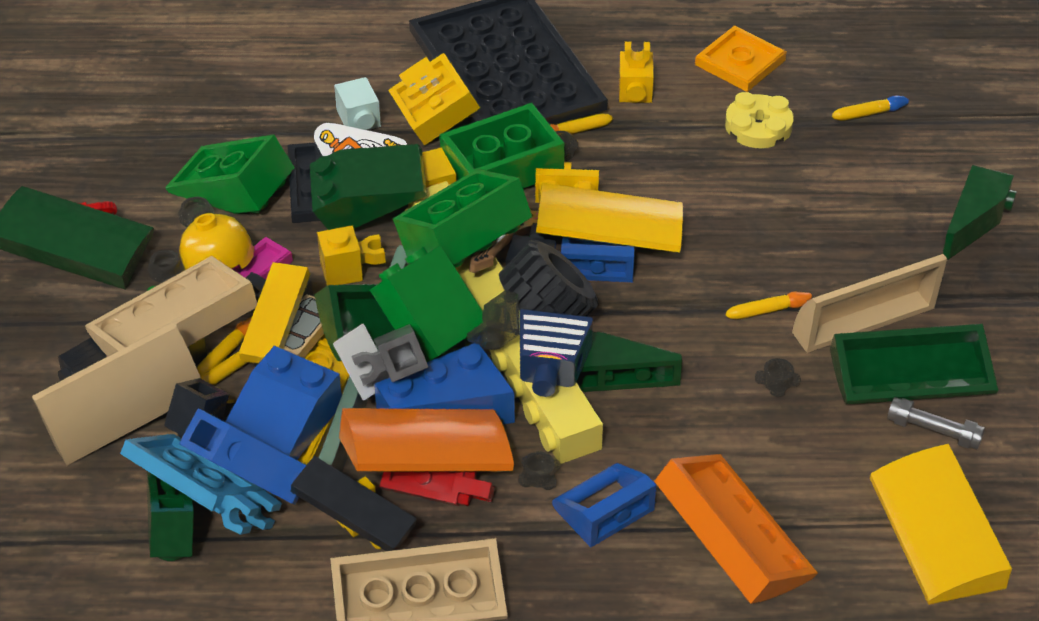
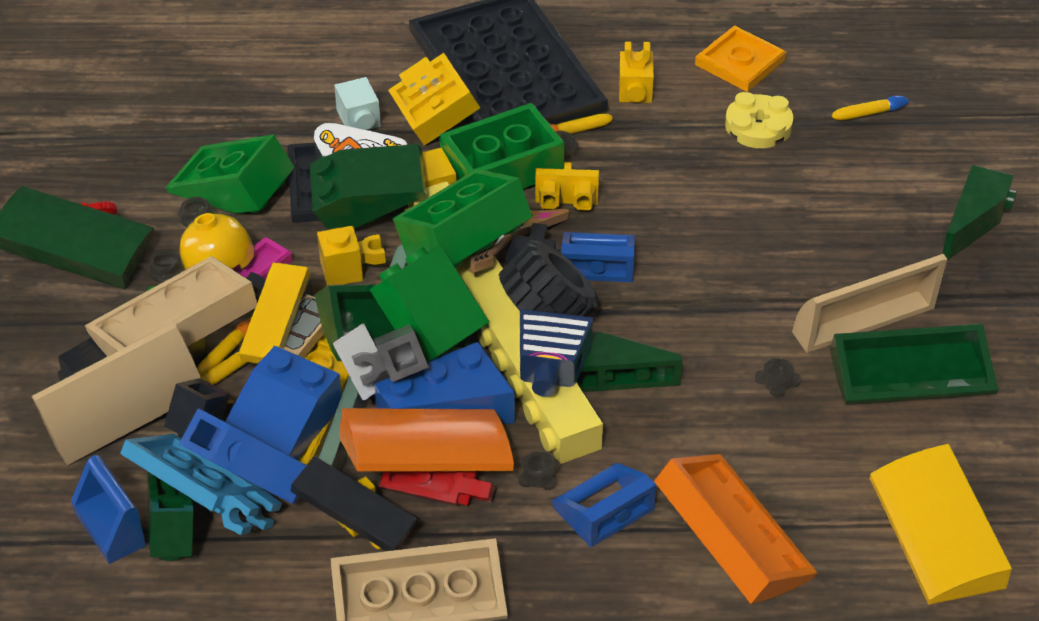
(107, 512): none -> blue tile
(499, 322): clear smoke bracket -> none
(610, 217): yellow slope -> none
(745, 310): yellow piece -> none
(969, 433): flat silver bar -> none

